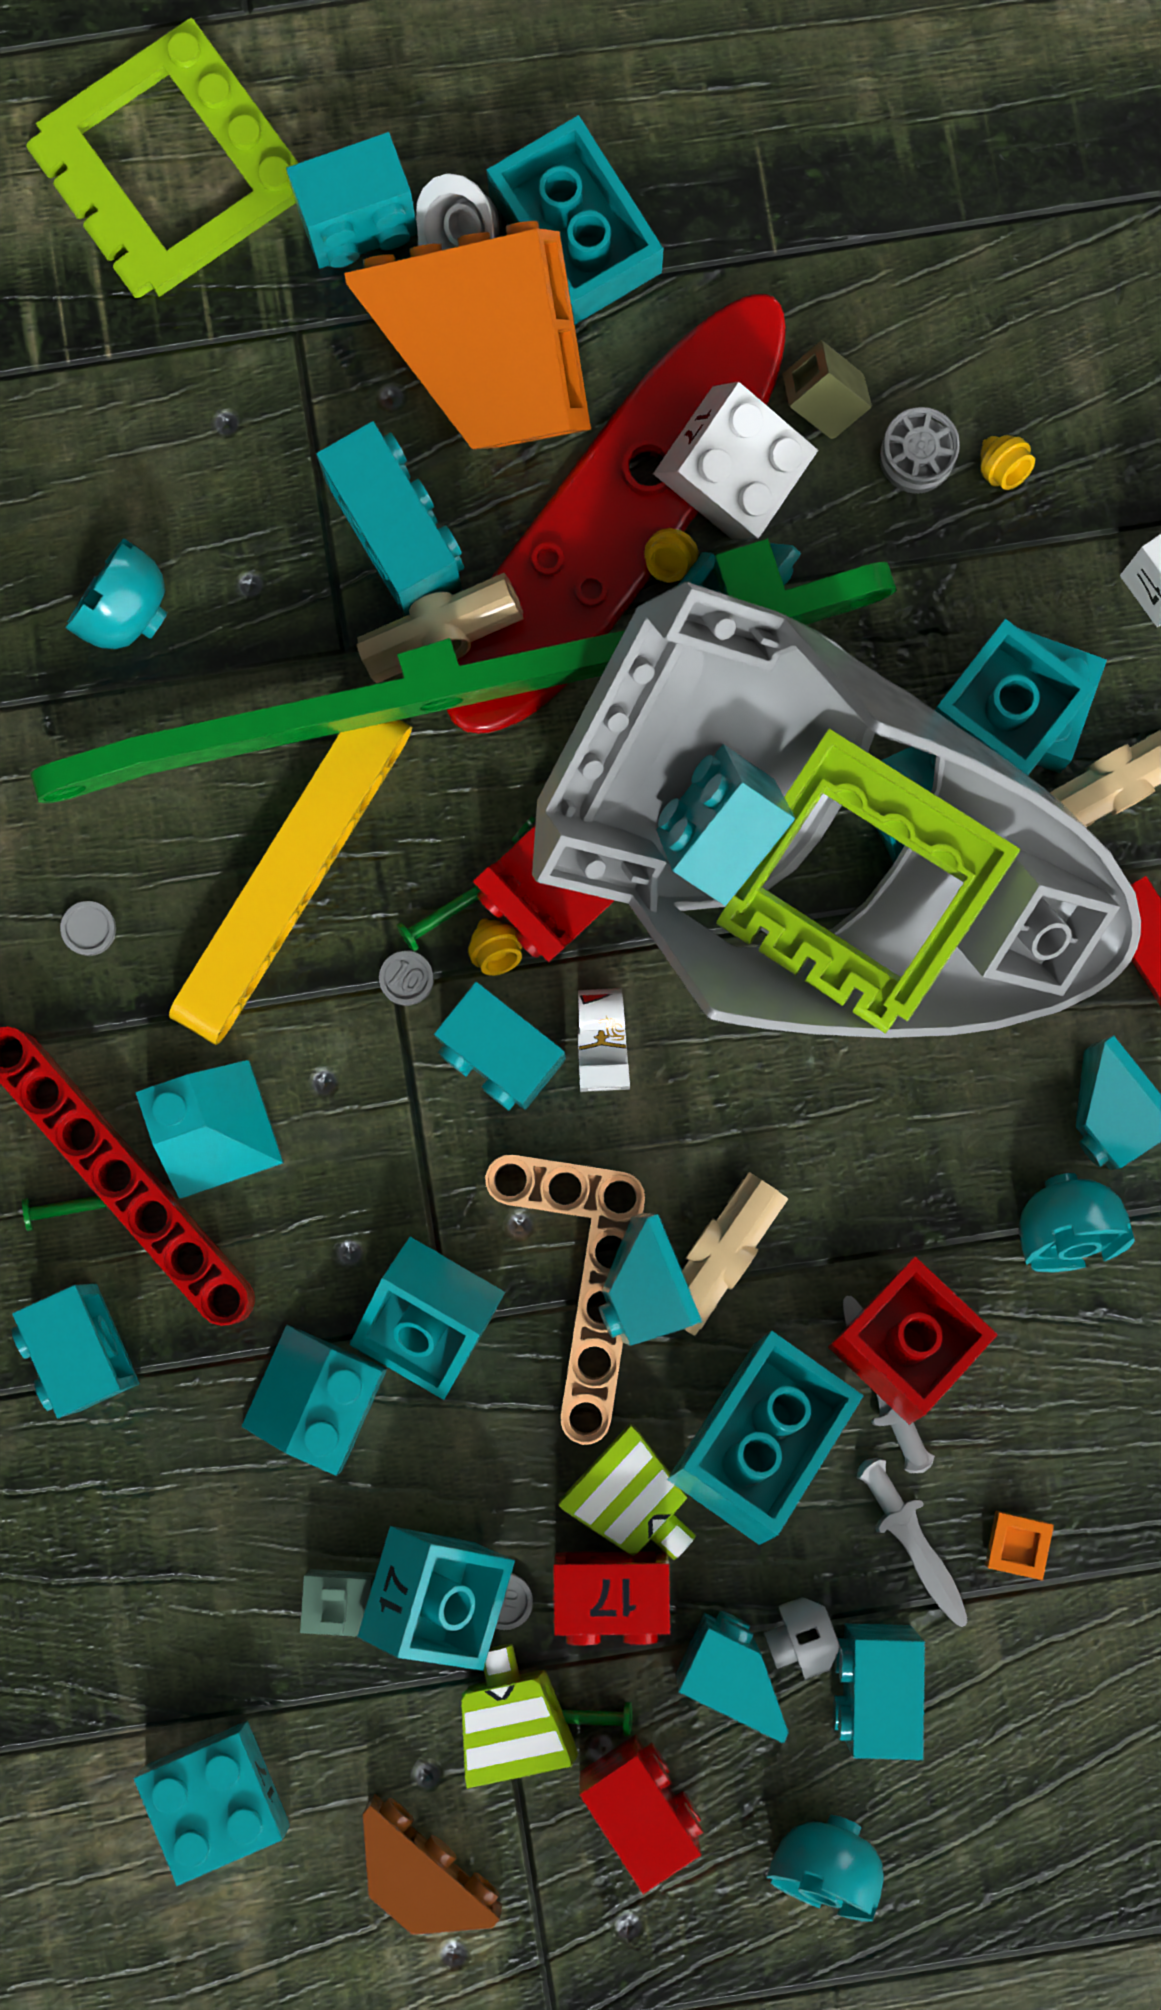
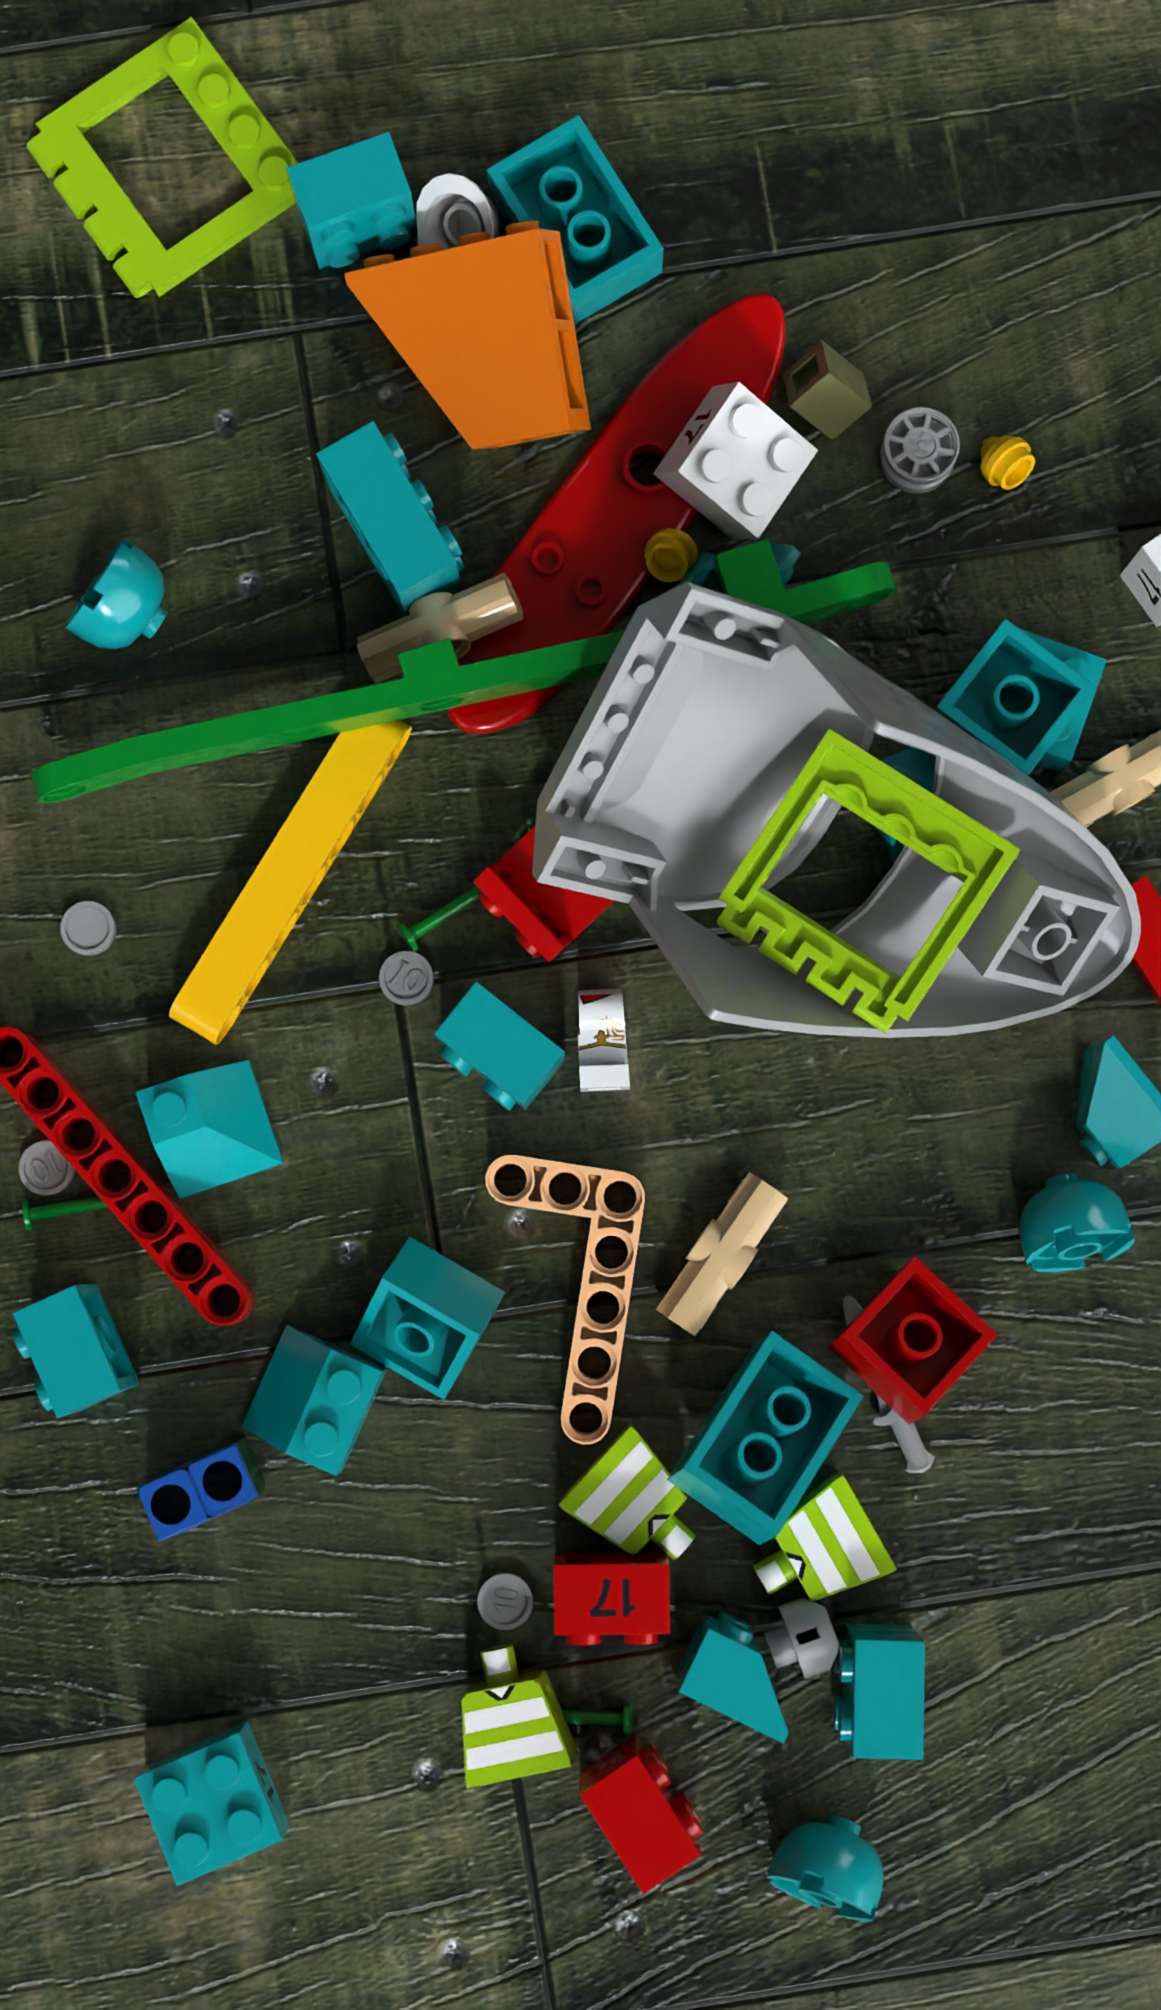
(45, 1169): none -> light grey piece
(202, 1504): none -> blue piece
(334, 1601): sand green brick -> none
(418, 1876): dark orange slope -> none
(435, 1599): teal brick -> none
(494, 947): yellow plate -> none
(646, 1286): teal slope -> none
(723, 824): brick -> none
(826, 1544): none -> torso
(902, 1522): light grey sword -> none
(1019, 1545): orange plate -> none

